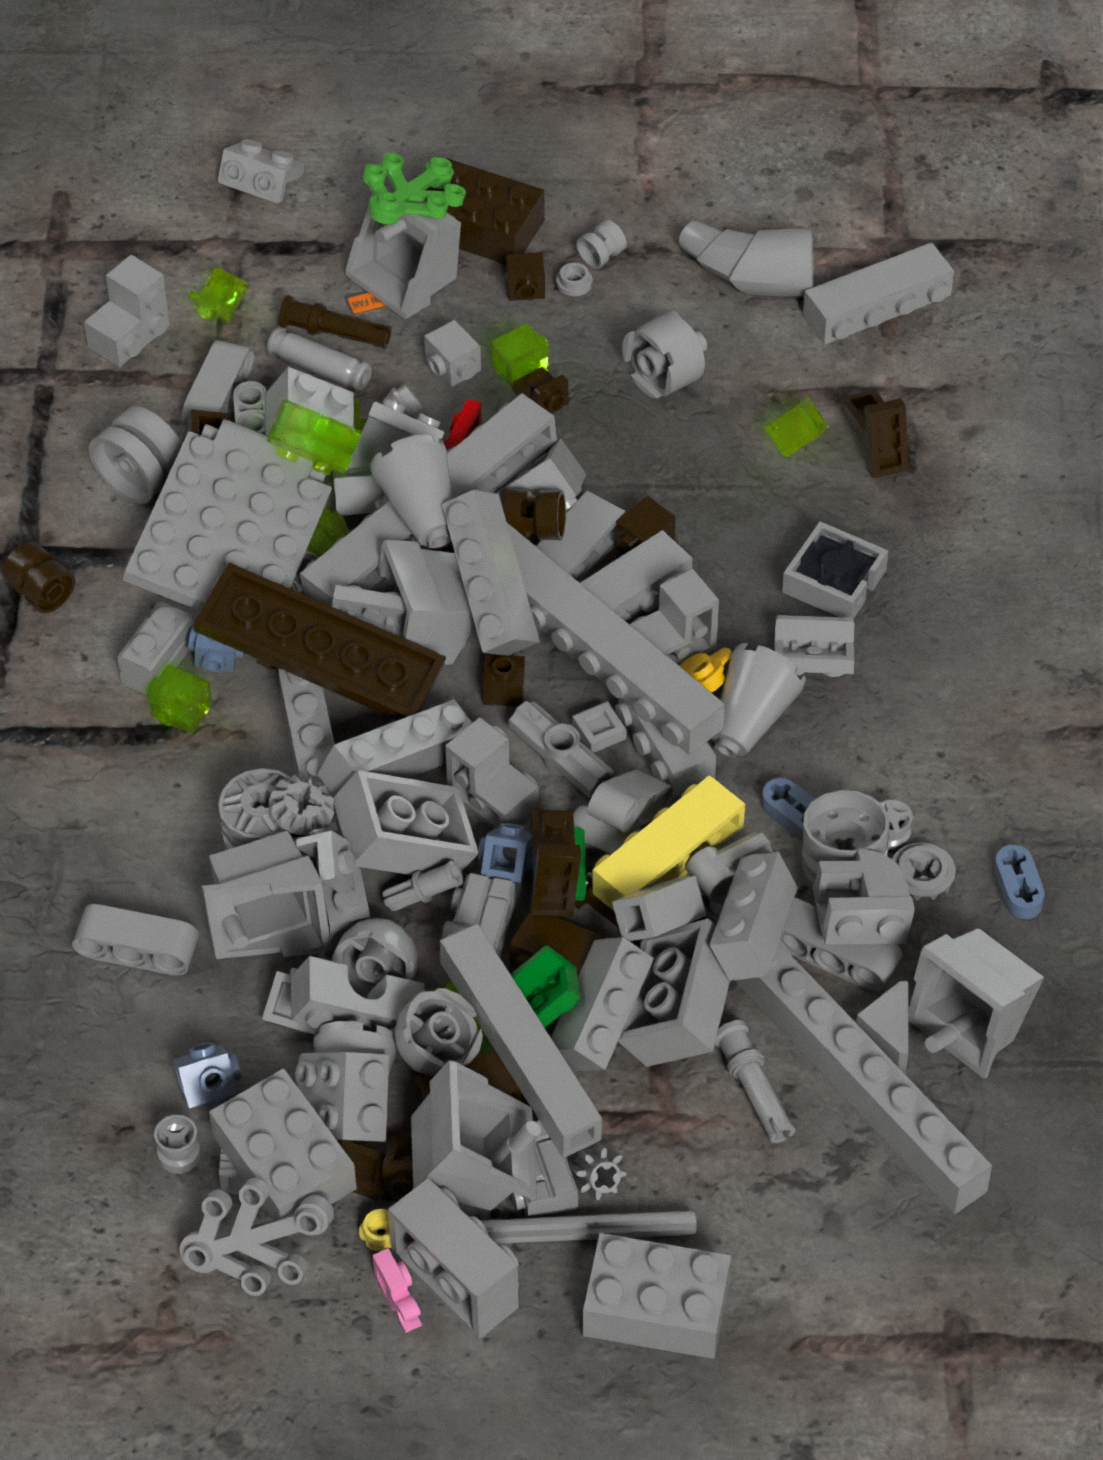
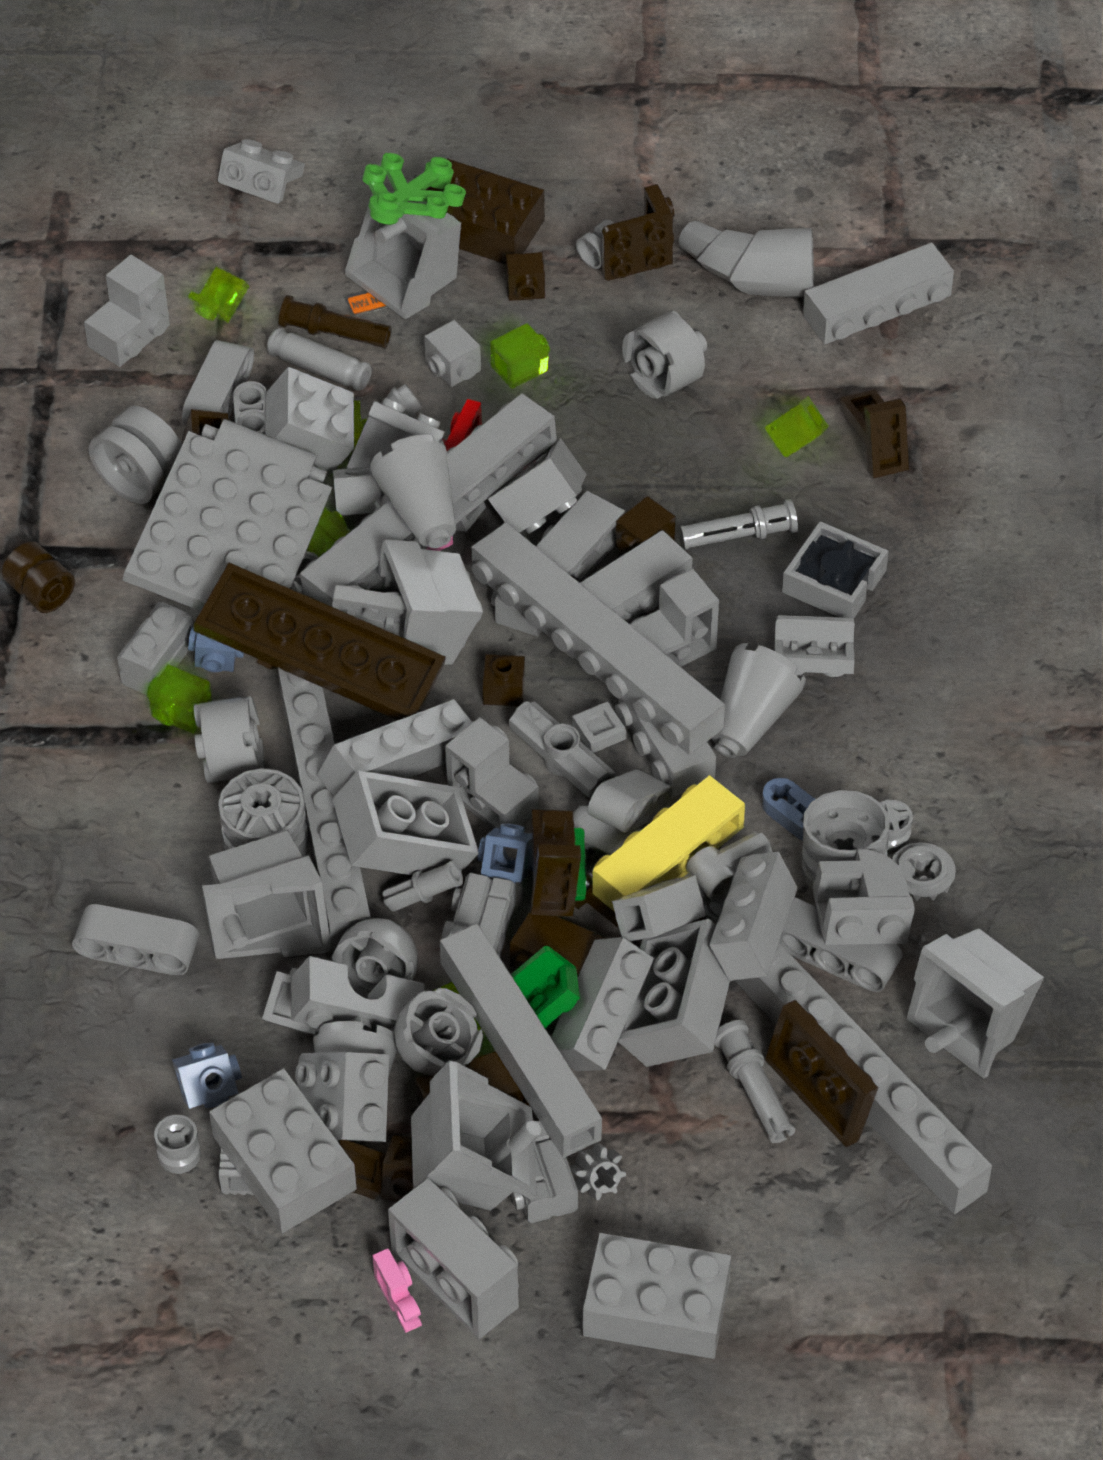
(228, 738): none -> light grey brick
(251, 1238): light grey plant -> none
(284, 805): light grey gear -> none
(314, 437): clear neon green brick -> none
(334, 857): light grey bracket -> none
(373, 1222): light yellow plate -> none
(490, 573): light grey brick -> none
(543, 389): dark brown bracket -> none
(547, 510): dark brown wheel -> none
(574, 279): light grey plate -> none
(590, 1226): light grey axle -> none
(642, 241): none -> dark brown bracket
(708, 669): yellow plate -> none
(760, 526): none -> light grey pin
(821, 1073): none -> dark brown plate
(887, 1023): light grey slope -> none
(1011, 884): sand blue beam -> none

